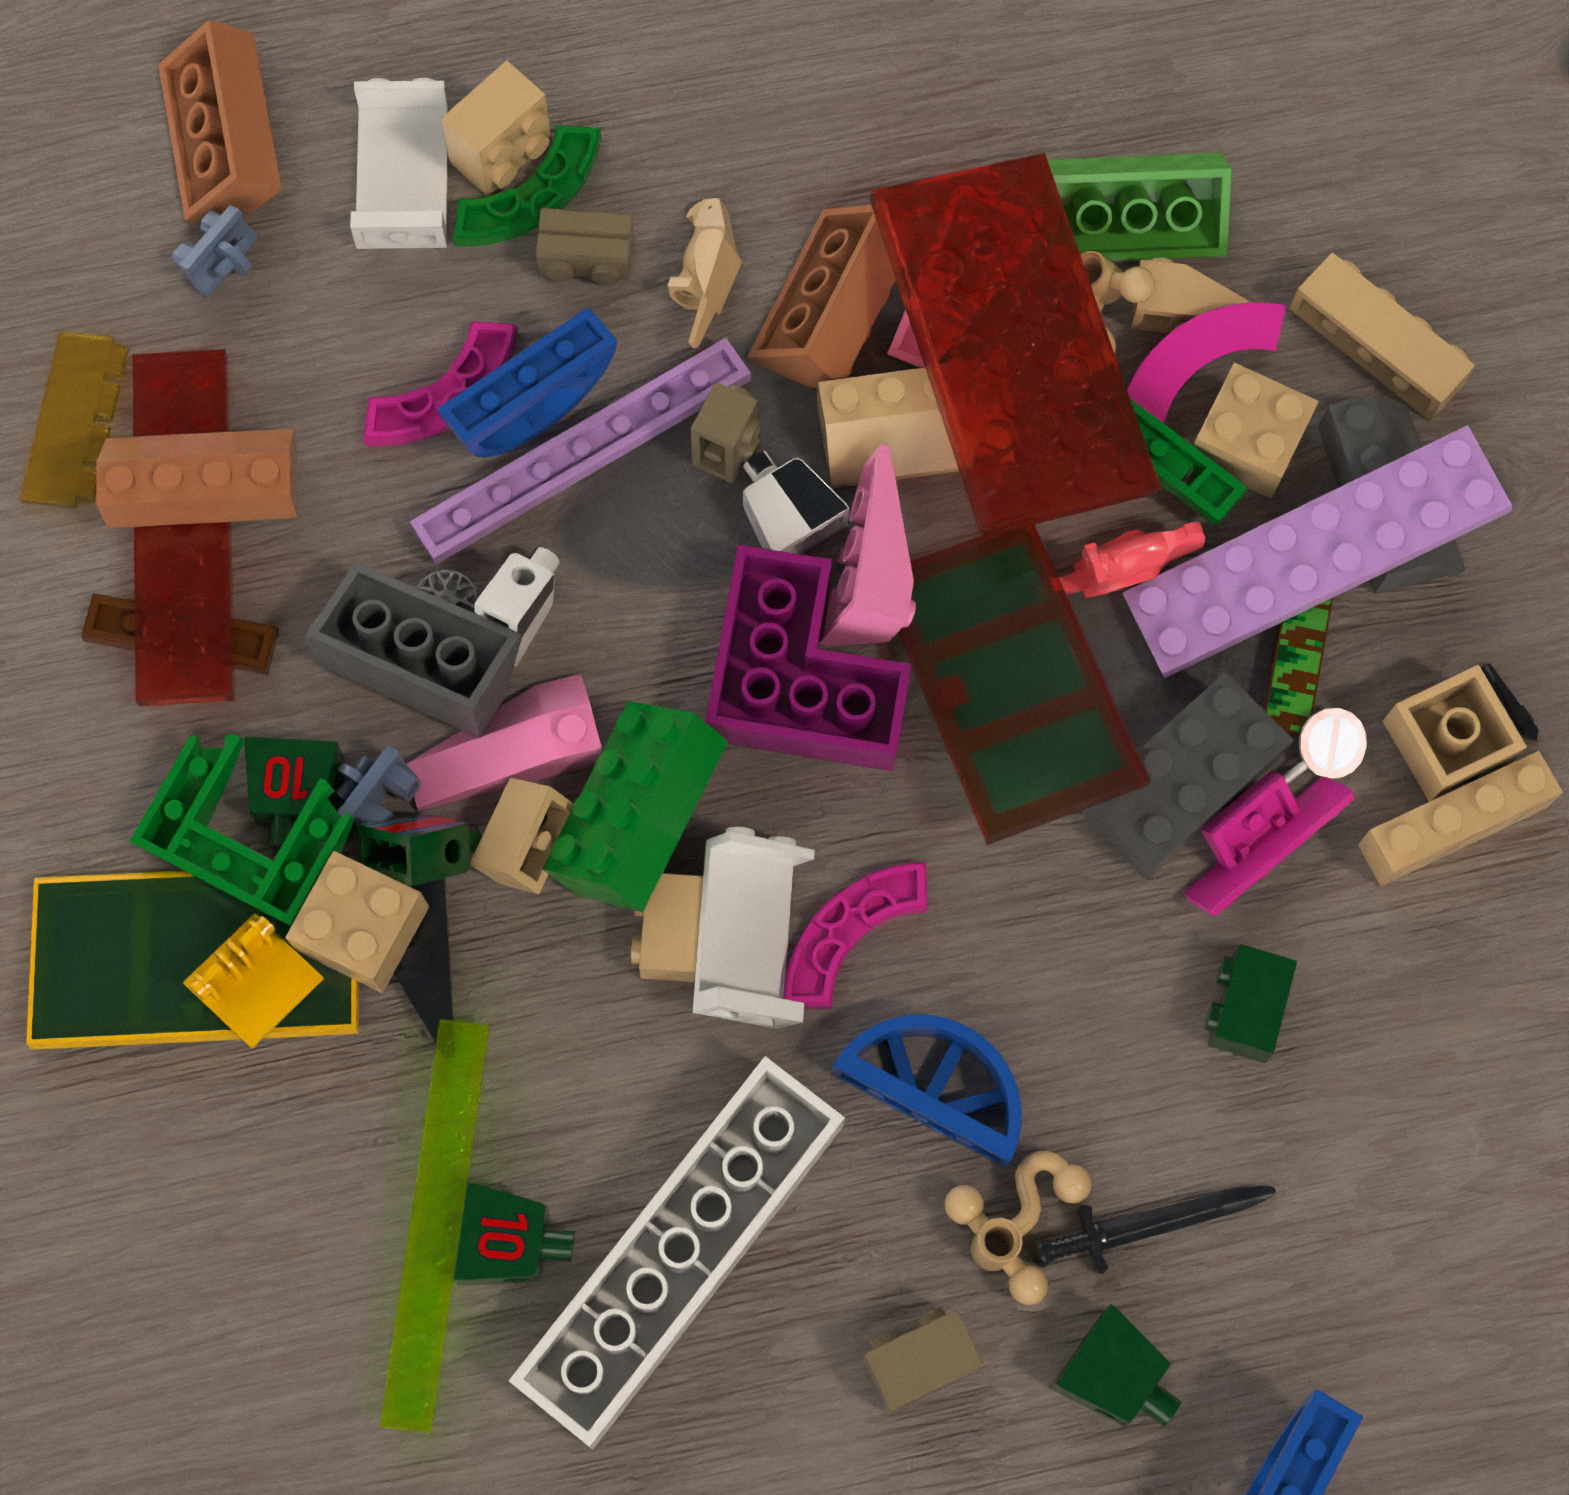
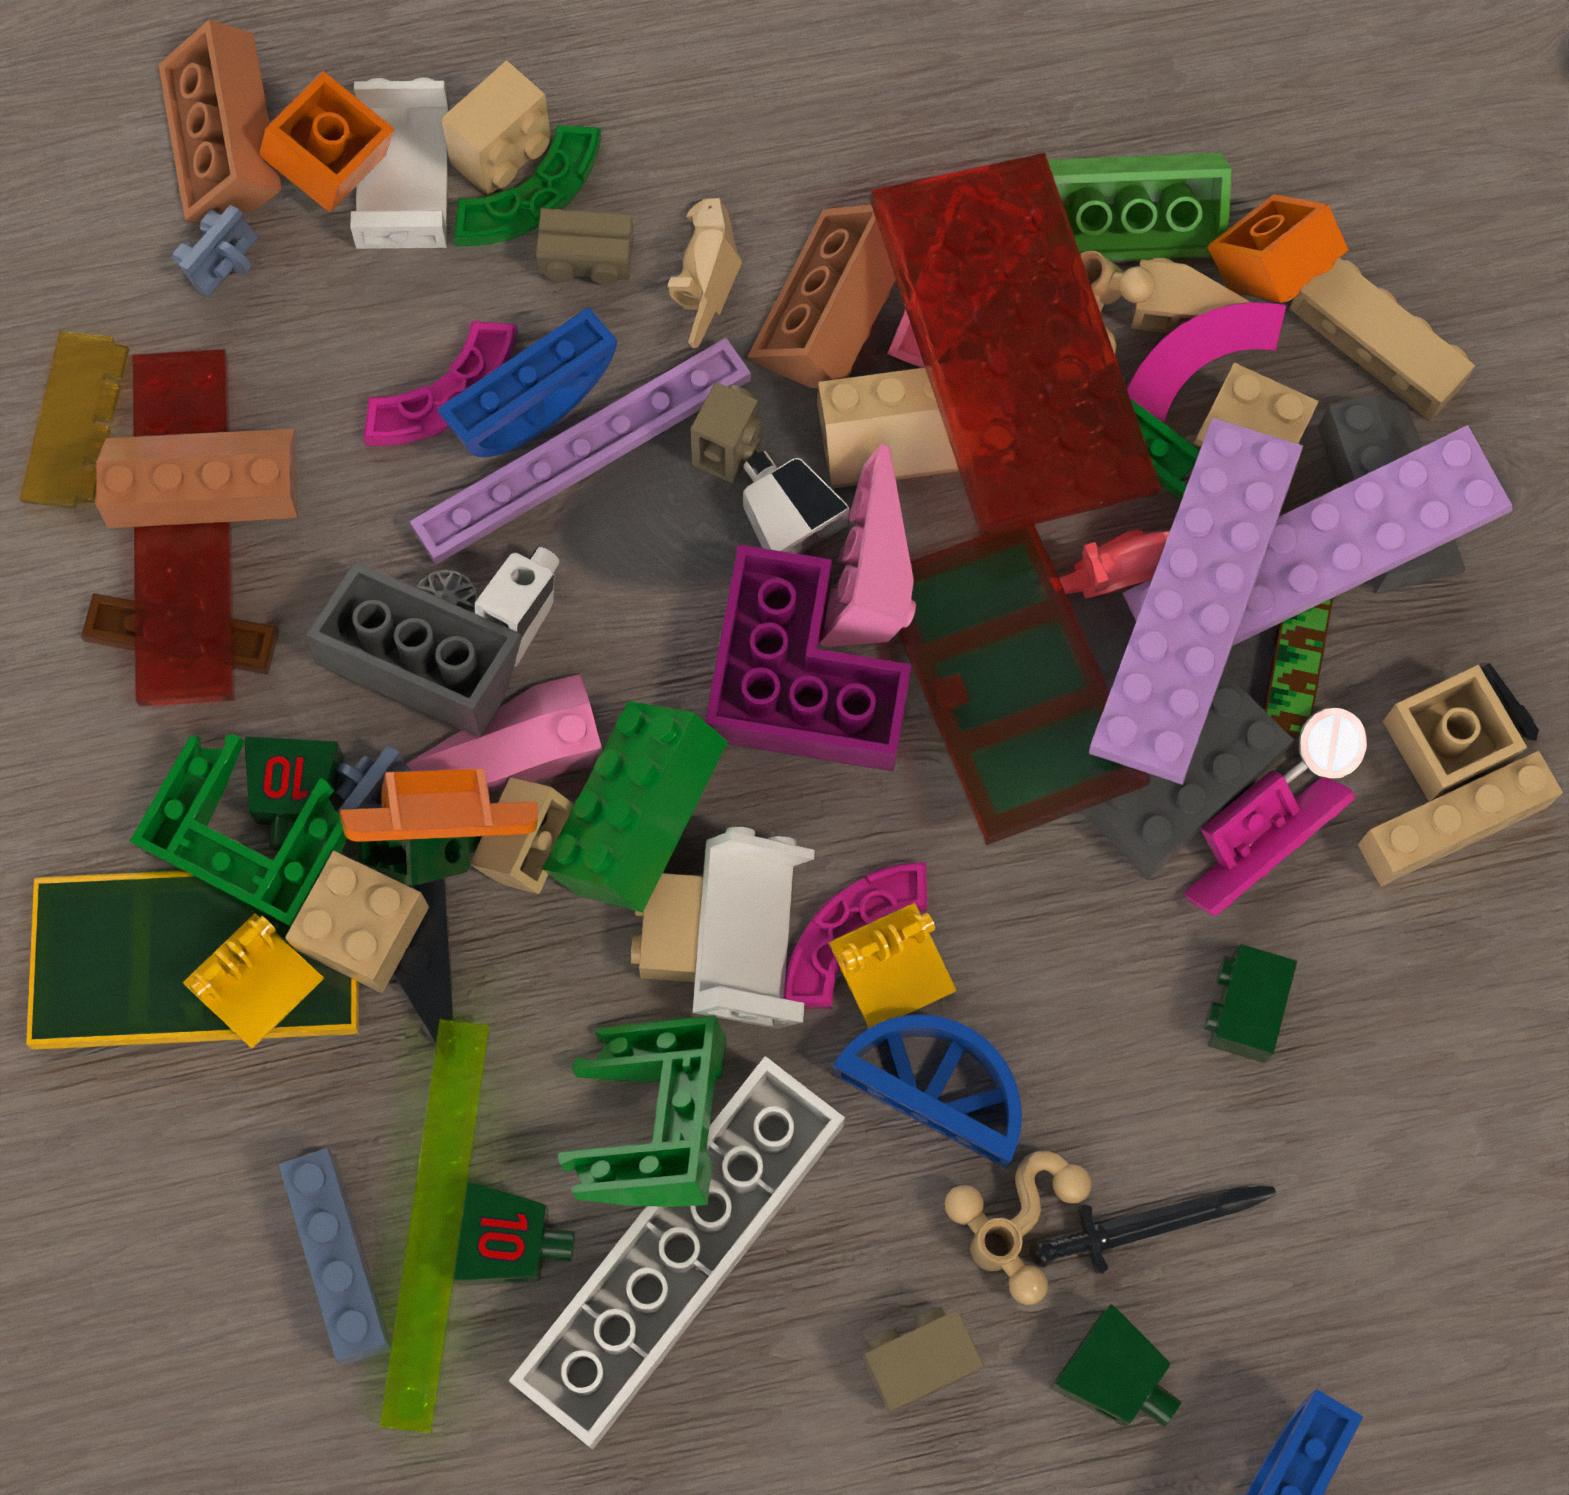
(326, 141): none -> orange brick
(335, 1256): none -> sand blue brick
(437, 807): none -> orange plate
(676, 1165): none -> green wedge
(893, 965): none -> yellow hinge
(1196, 601): none -> lavender plate
(1278, 248): none -> orange brick

